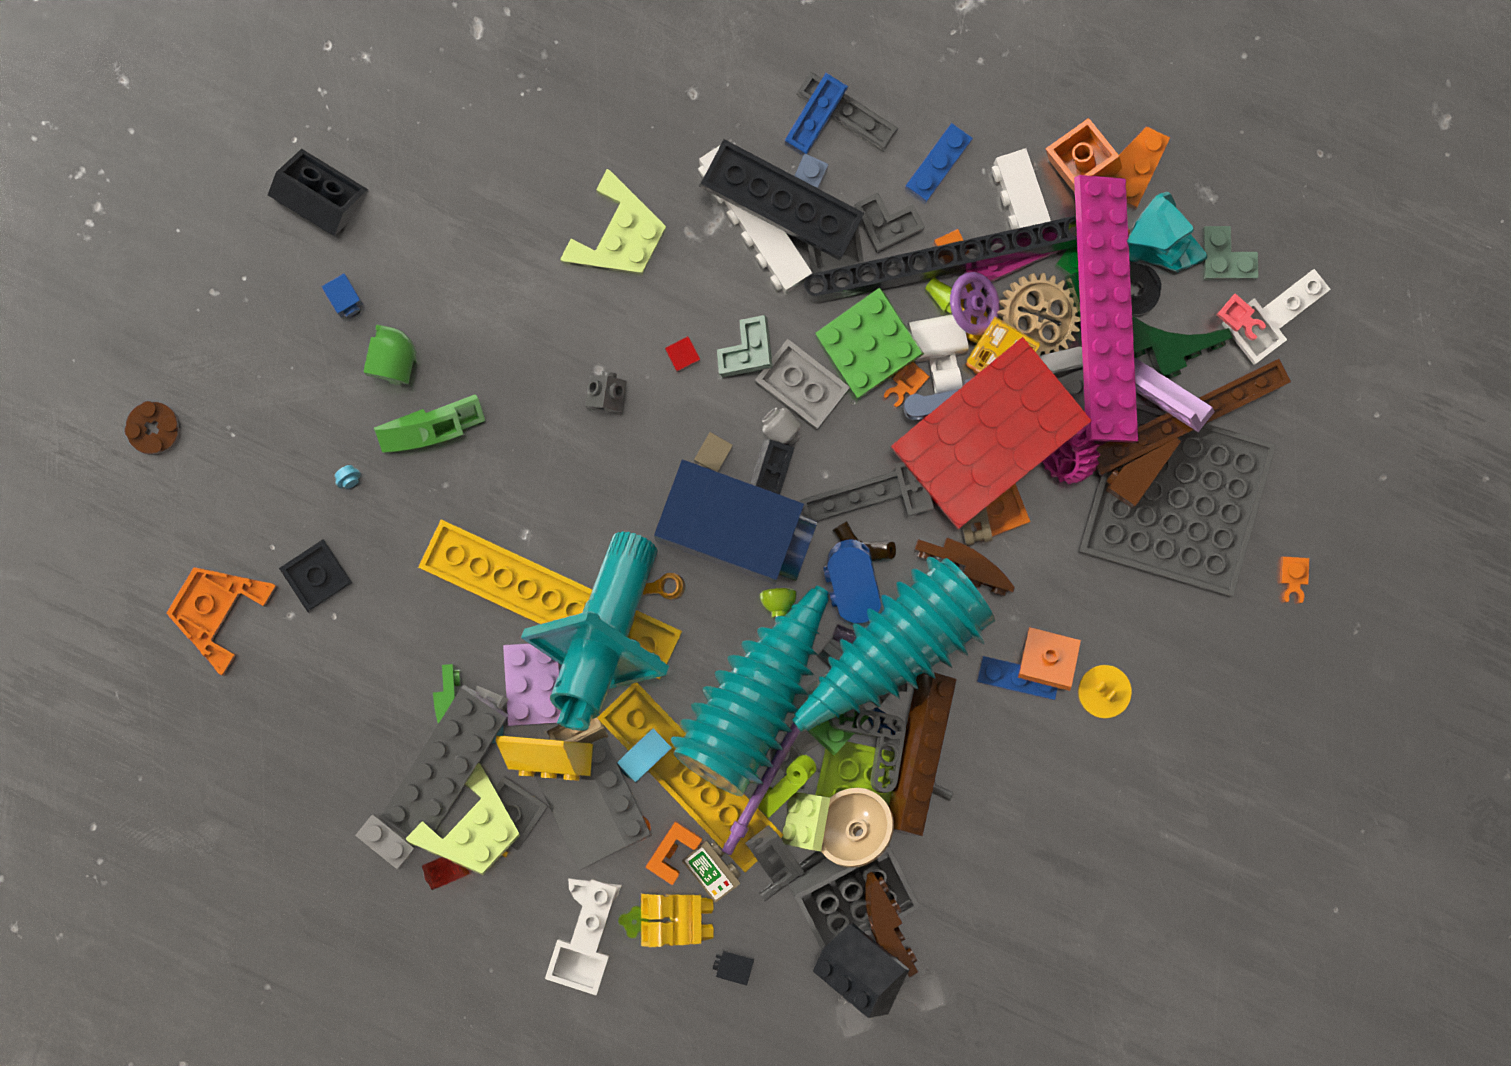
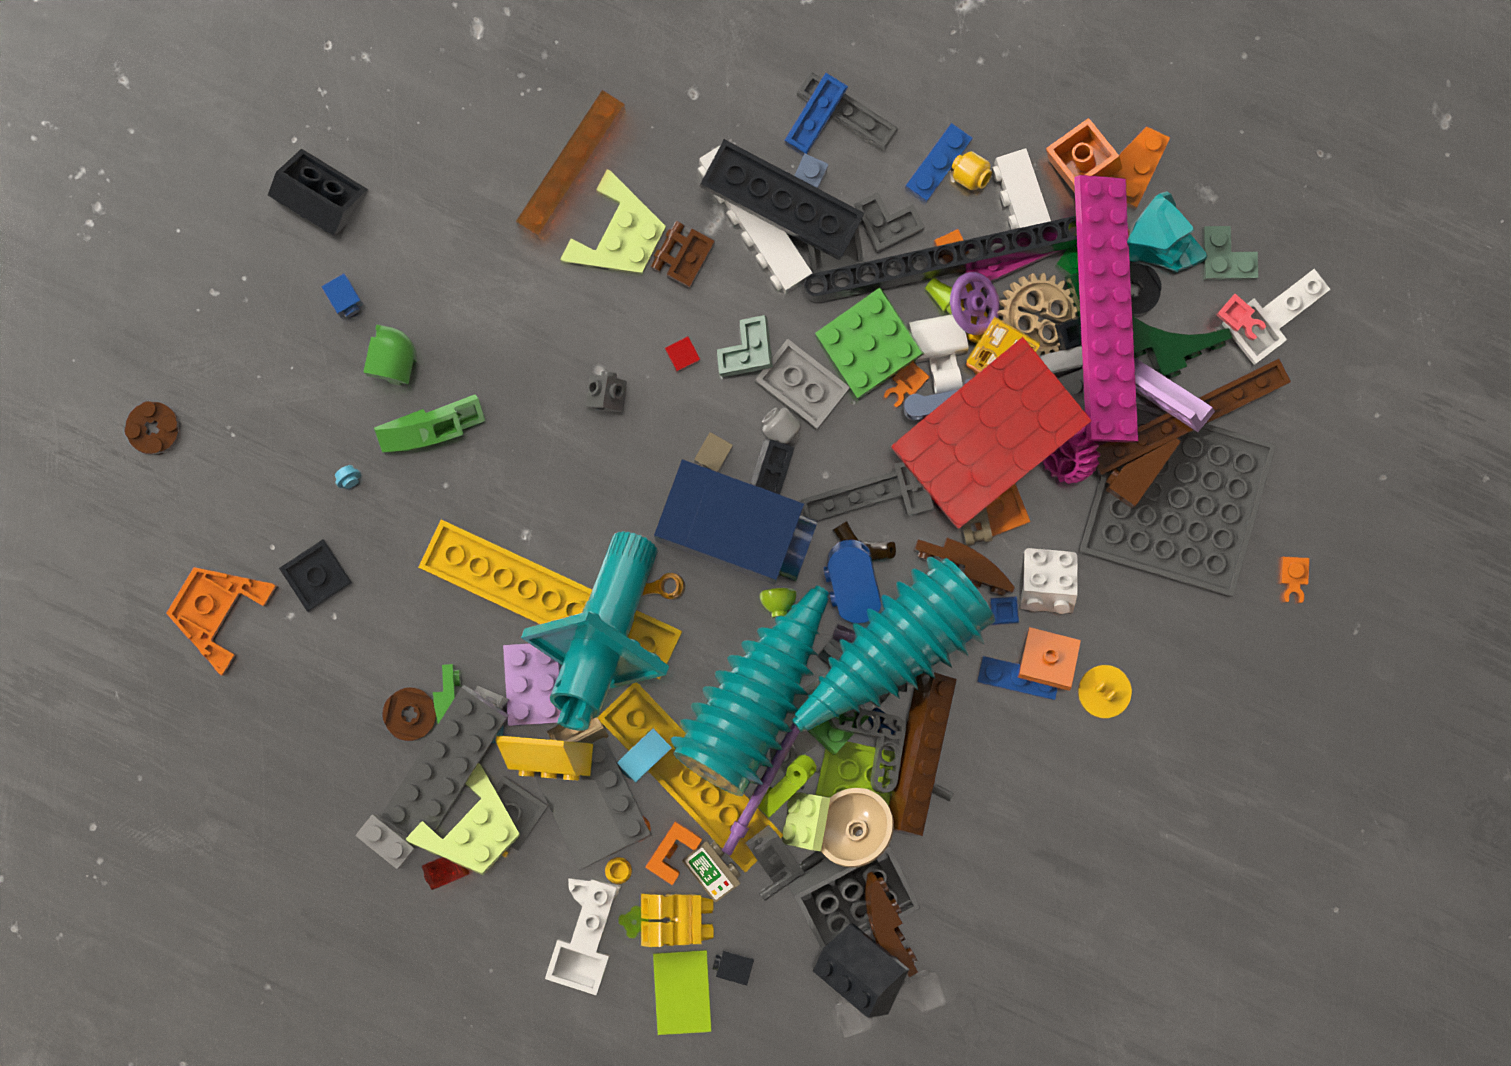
(396, 722): none -> reddish brown plate
(571, 165): none -> clear orange brick
(618, 870): none -> yellow plate
(682, 992): none -> lime tile
(690, 257): none -> reddish brown plate
(971, 171): none -> yellow head
(1004, 610): none -> blue tile
(1049, 581): none -> white bracket
(1069, 333): none -> black tile

